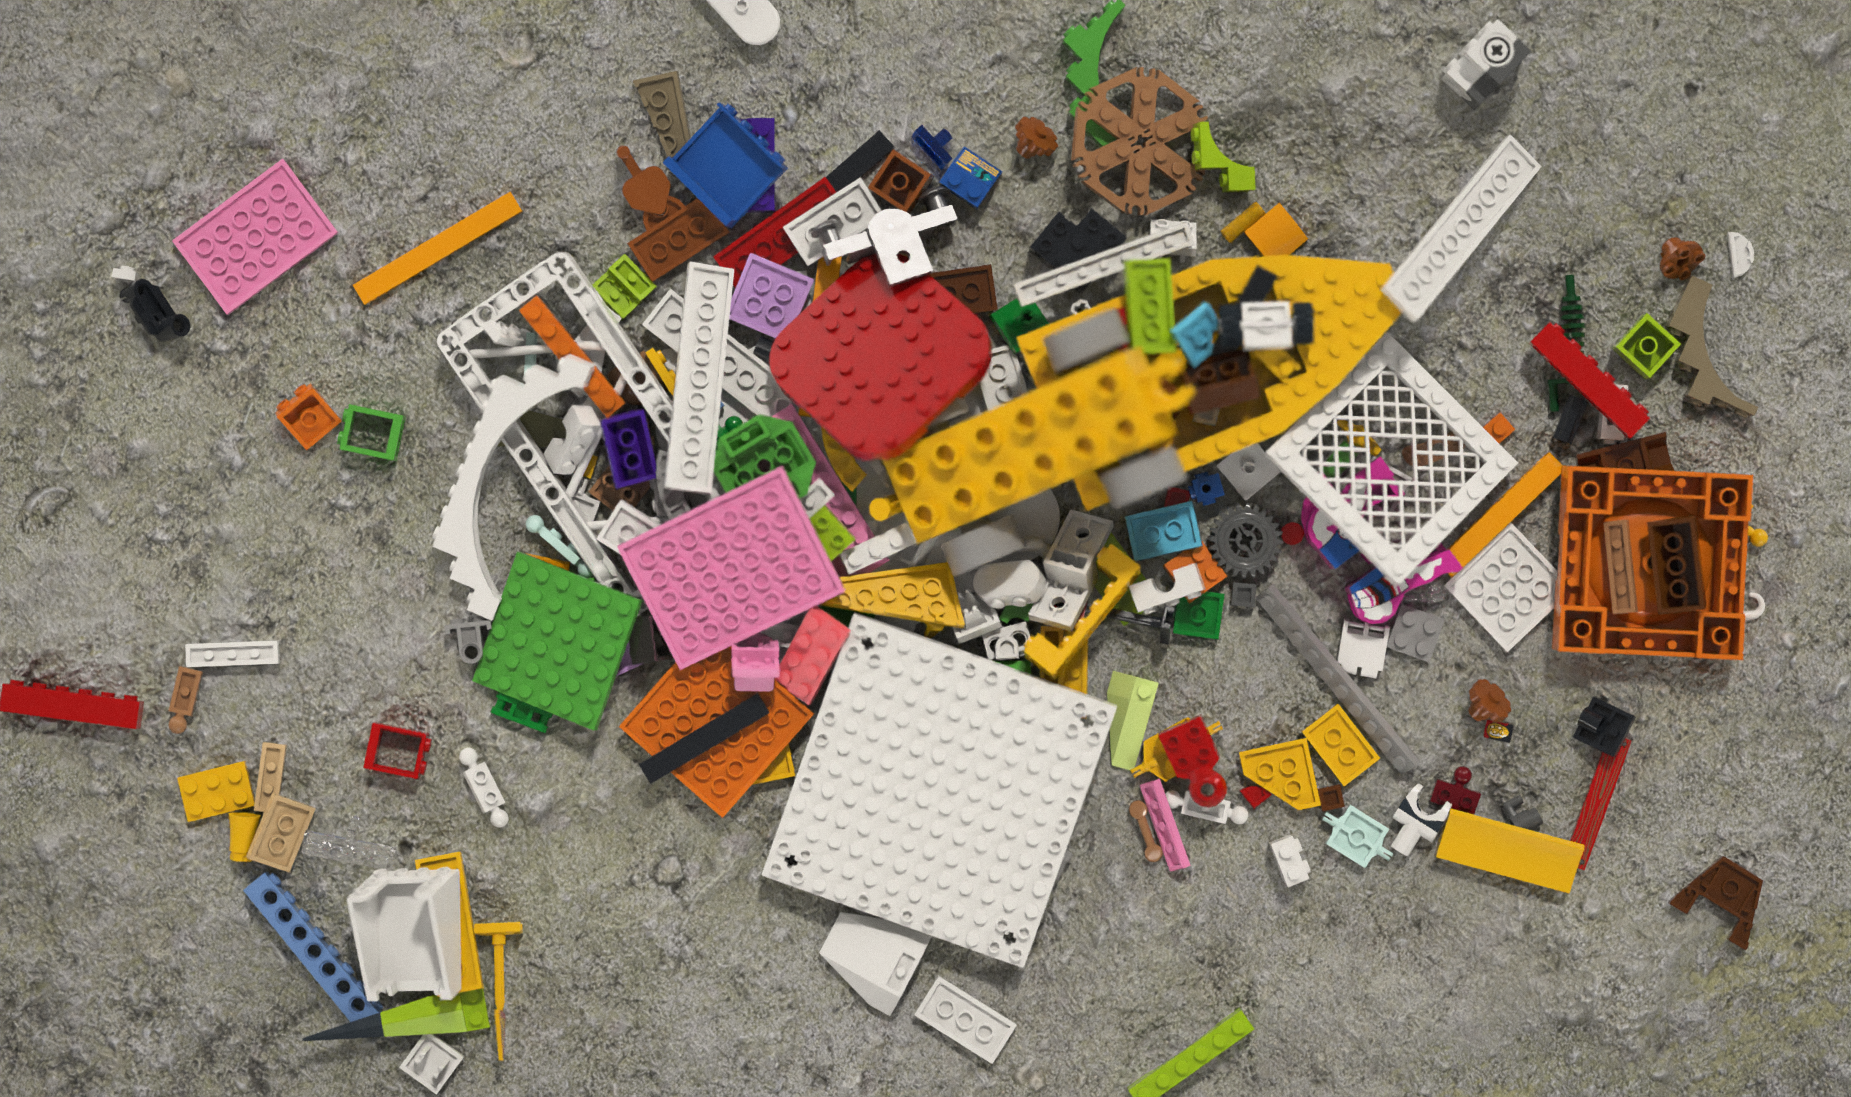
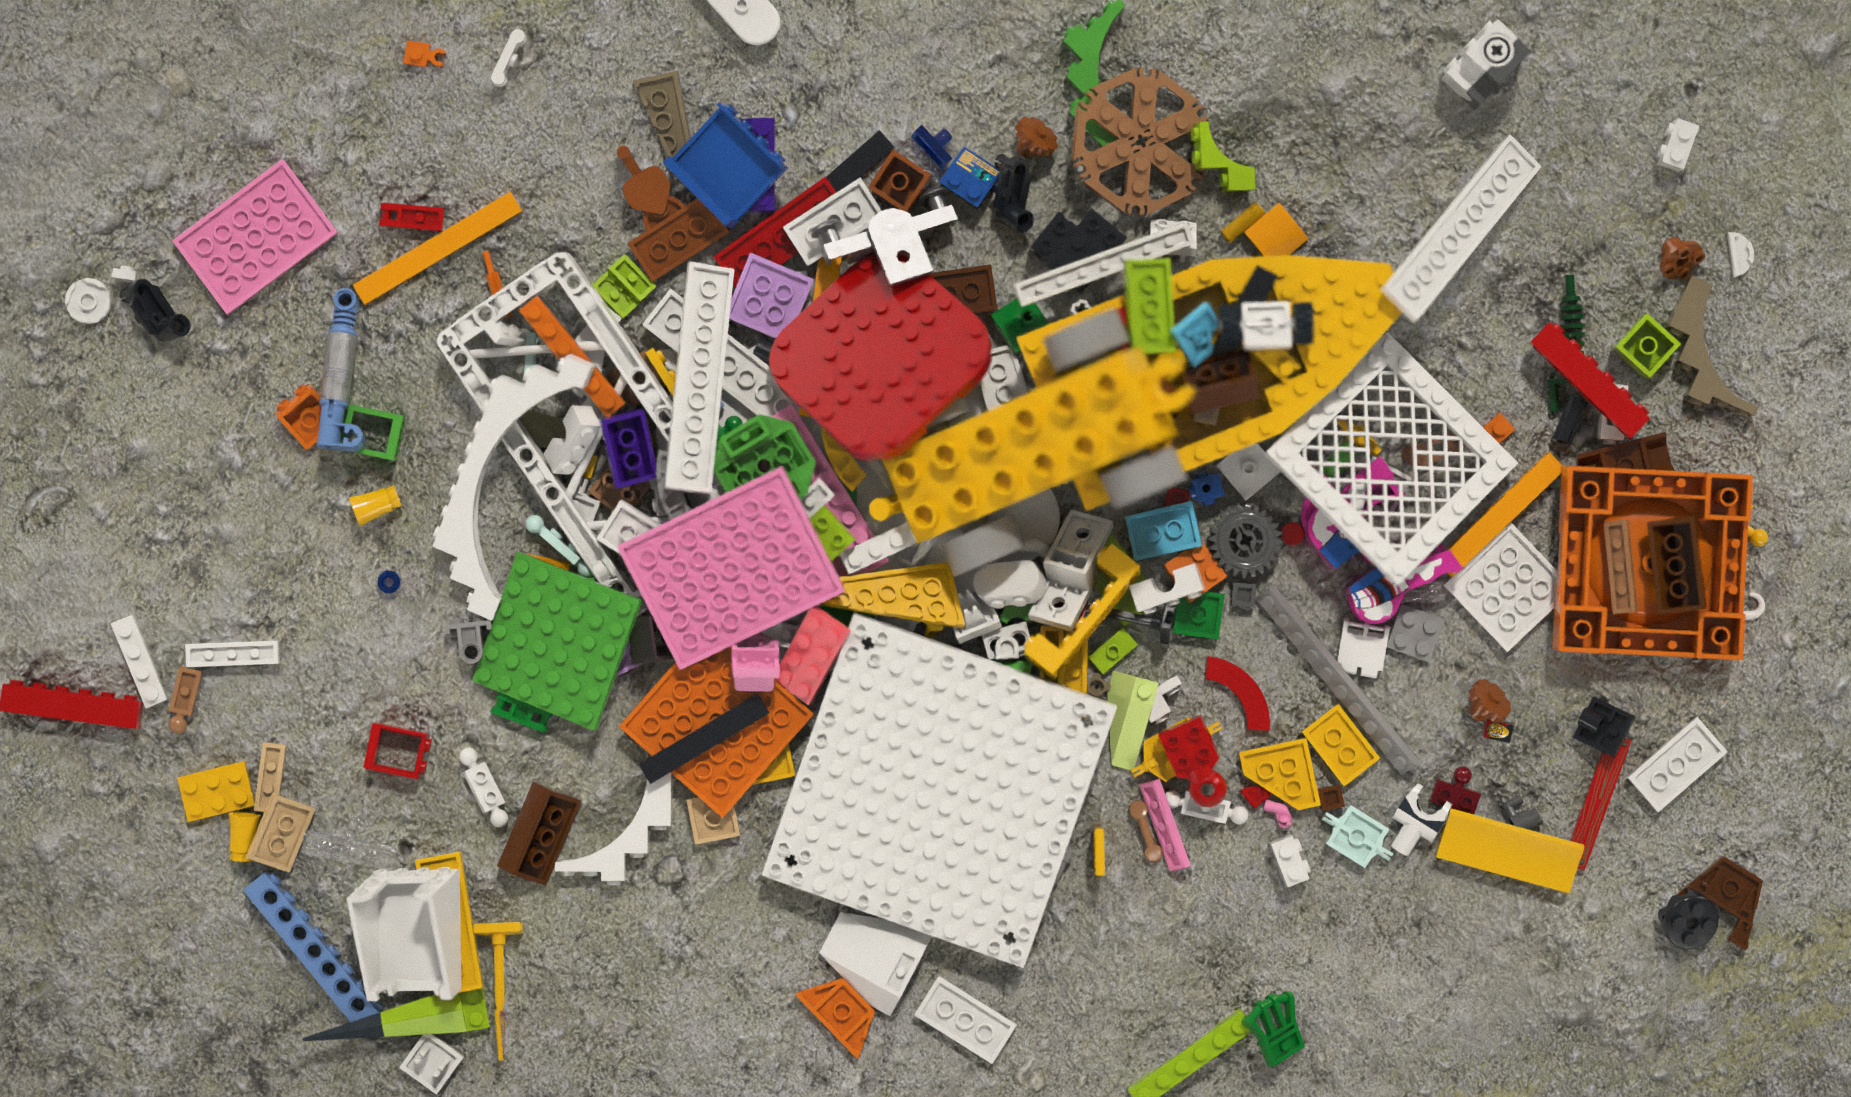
(88, 301): none -> white tile
(139, 661): none -> white plate
(337, 383): none -> piece
(374, 504): none -> yellow plant
(382, 585): none -> clear blue plate
(412, 217): none -> red plate
(419, 54): none -> orange plate
(493, 277): none -> orange axle
(508, 57): none -> white plate
(539, 833): none -> reddish brown slope
(611, 860): none -> white arch
(708, 825): none -> tan plate
(840, 1011): none -> orange wing
(1012, 193): none -> black piece
(1098, 851): none -> yellow tile
(1103, 686): none -> dark tan plate
(1112, 650): none -> lime plate
(1160, 707): none -> white slope
(1244, 687): none -> red tile
(1277, 1042): none -> green plate
(1281, 812): none -> bright pink arm
(1677, 145): none -> white brick
(1677, 764): none -> white plate
(1681, 909): none -> black plate

